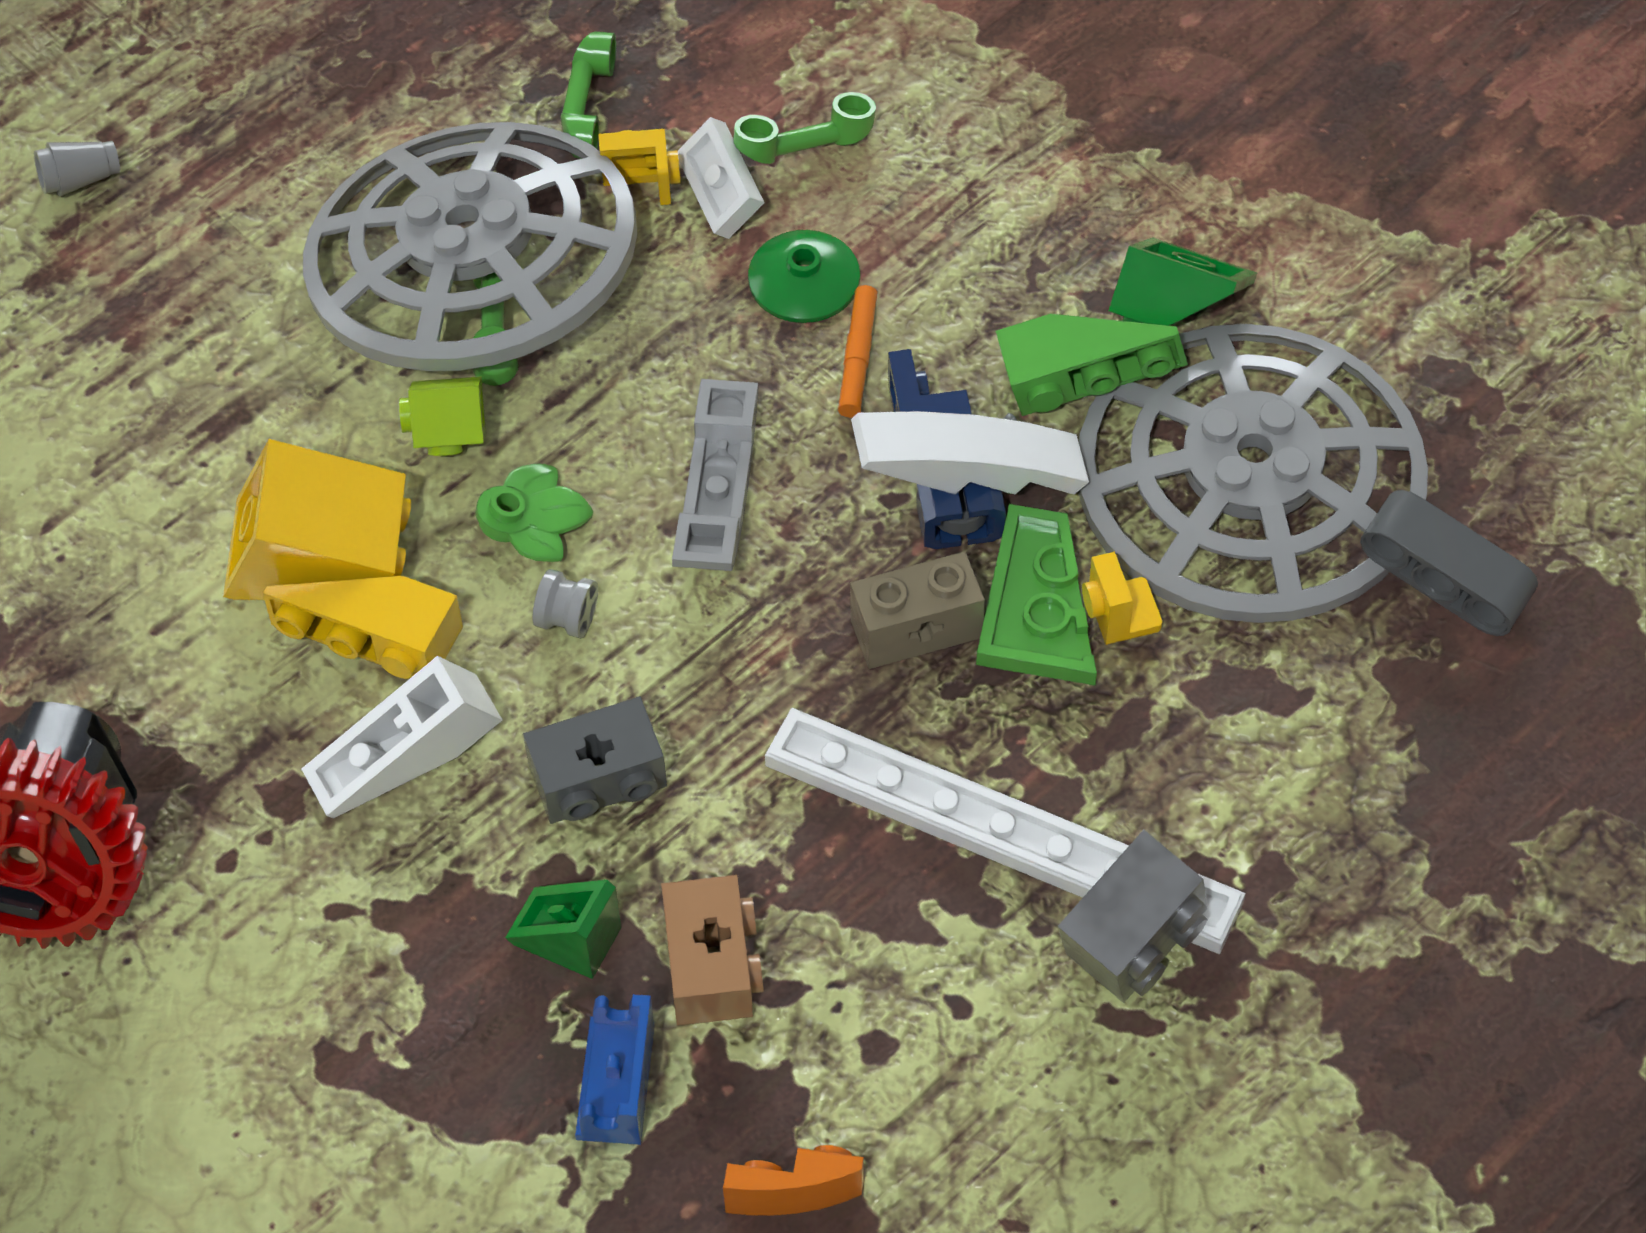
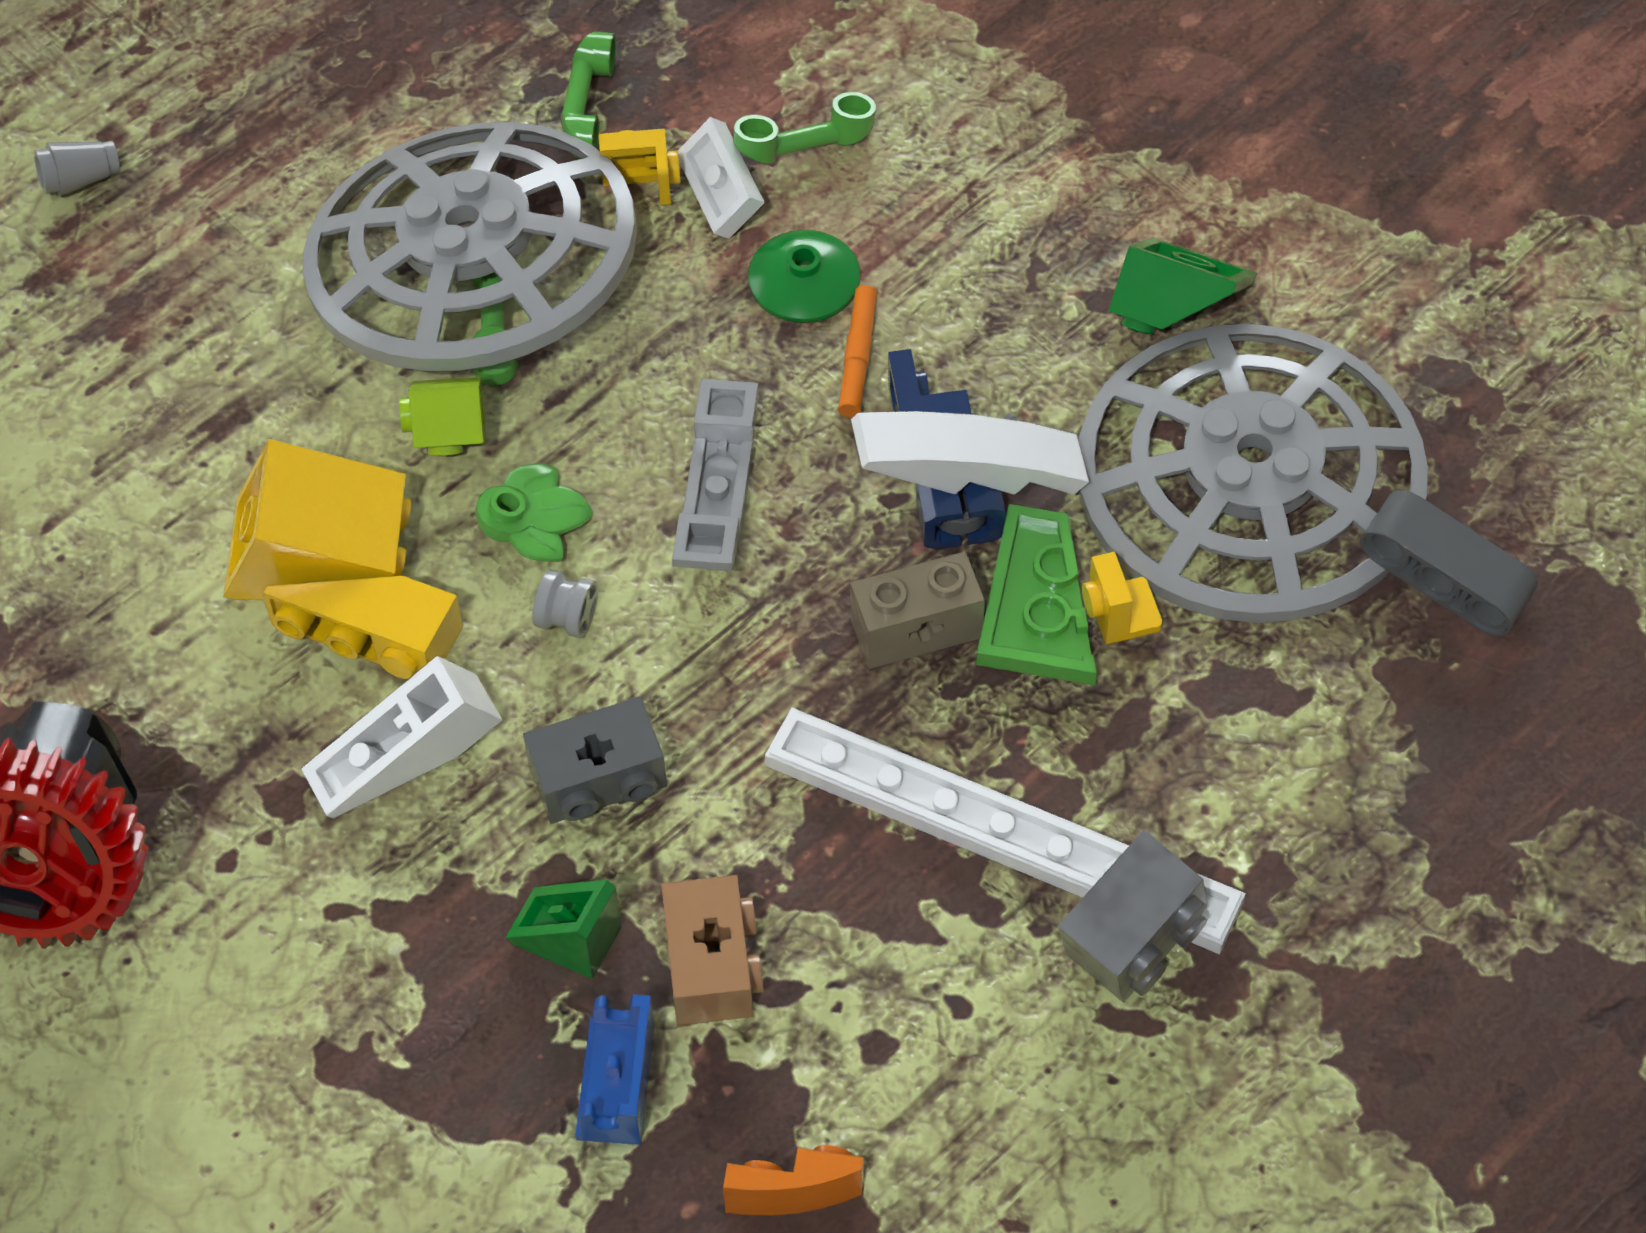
(1077, 357): bright green slope -> none

